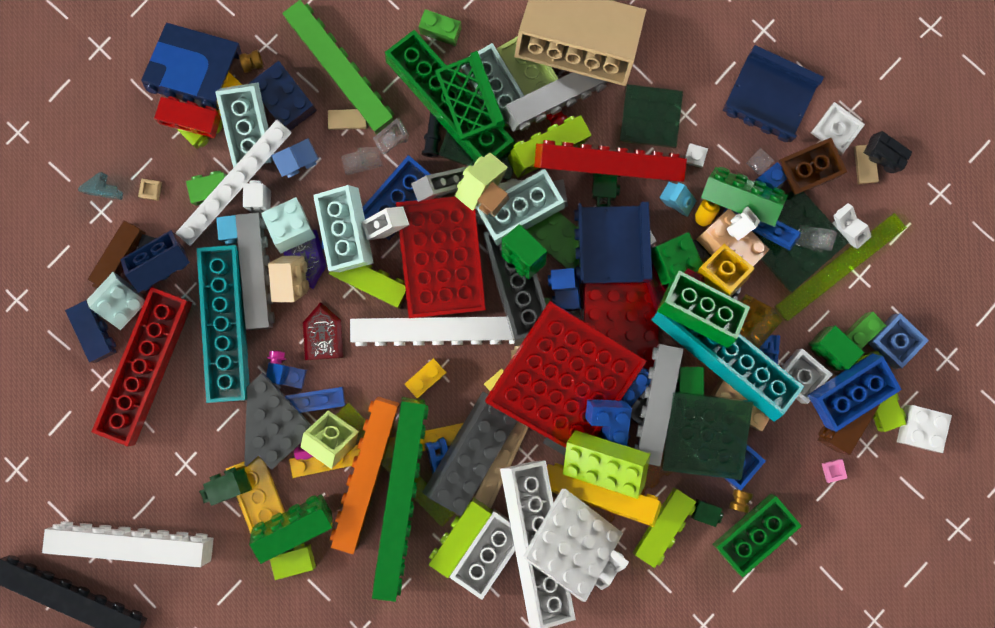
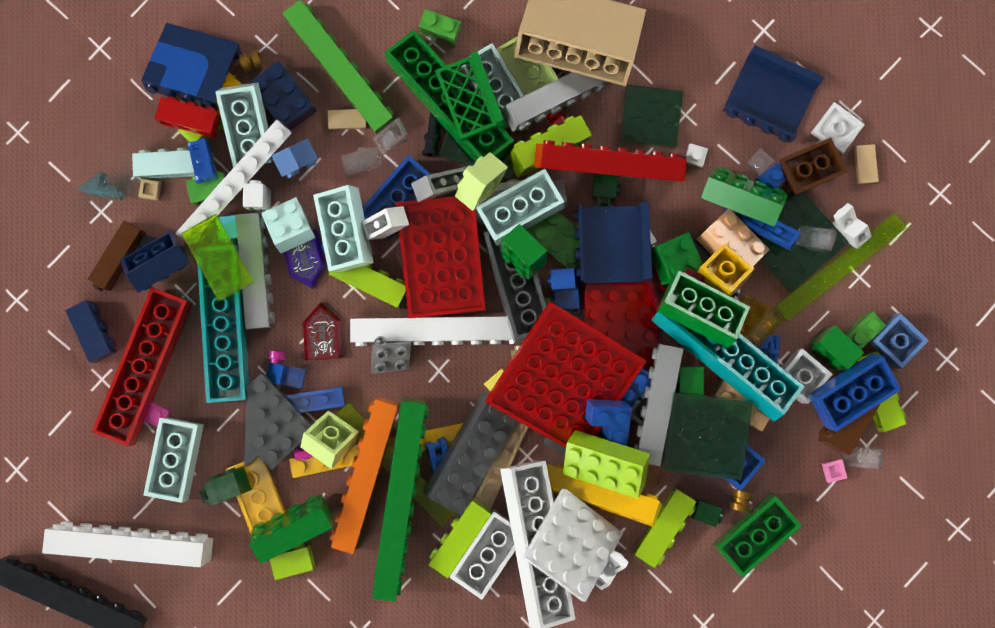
(116, 301): light aqua brick -> none
(156, 412): none -> dark pink plate
(162, 164): none -> light aqua brick
(173, 459): none -> light aqua brick
(202, 161): none -> blue hinge
(217, 257): none -> clear neon green plate
(288, 278): tan brick -> none
(390, 356): none -> light grey hinge
(425, 378): yellow brick -> none
(492, 200): medium nougat brick -> none
(678, 197): medium azure brick -> none
(706, 213): yellow brick -> none
(743, 223): white brick -> none
(864, 457): none -> clear slope
(887, 152): black brick -> none
(924, 428): white brick -> none

